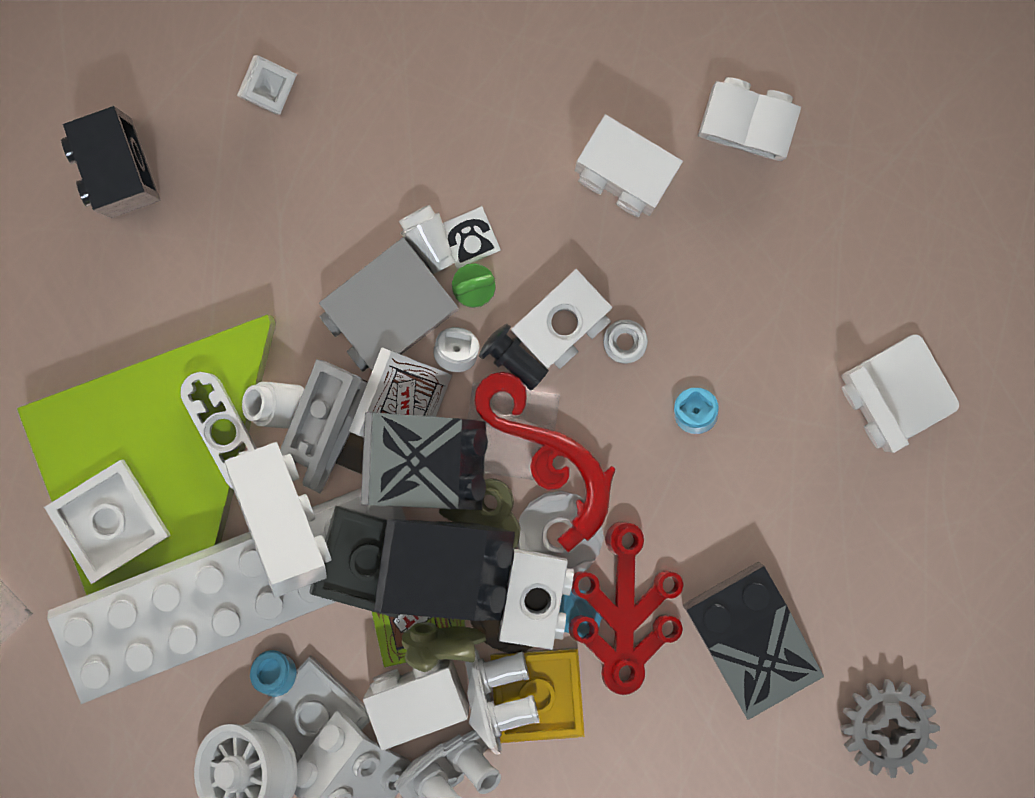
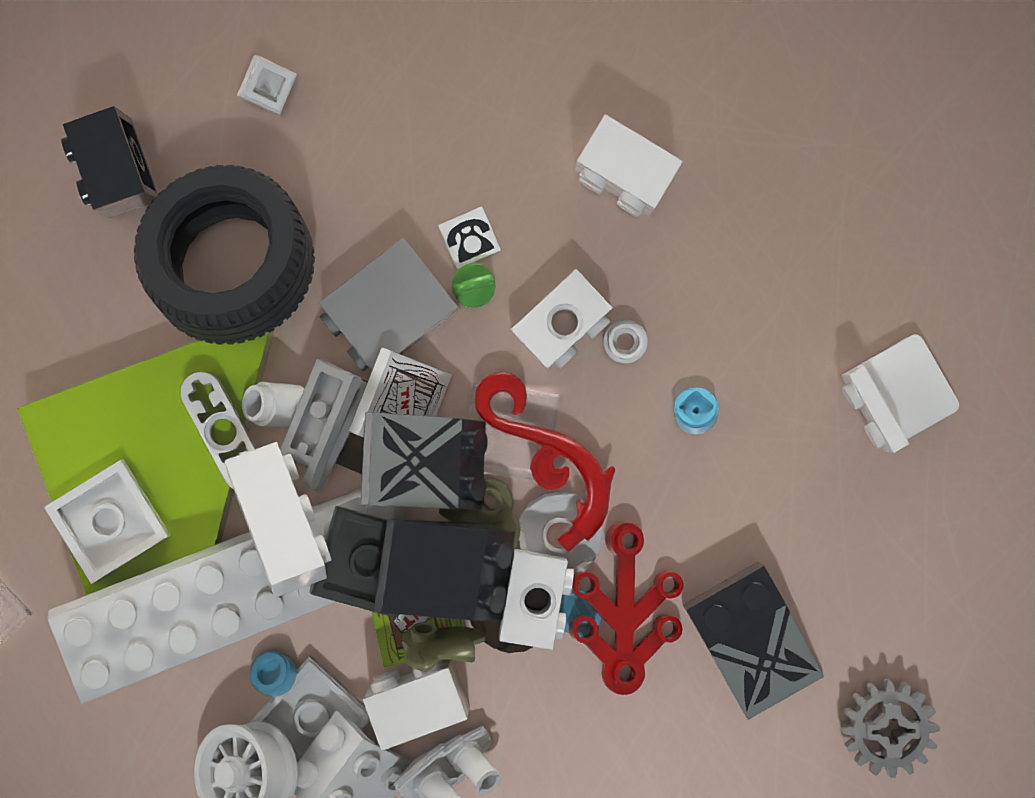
(194, 205): none -> black tyre
(428, 238): white cone -> none
(456, 349): white tile -> none
(487, 717): white connector -> none
(513, 357): black pin -> none
(557, 694): yellow tile -> none
(749, 119): white brick -> none

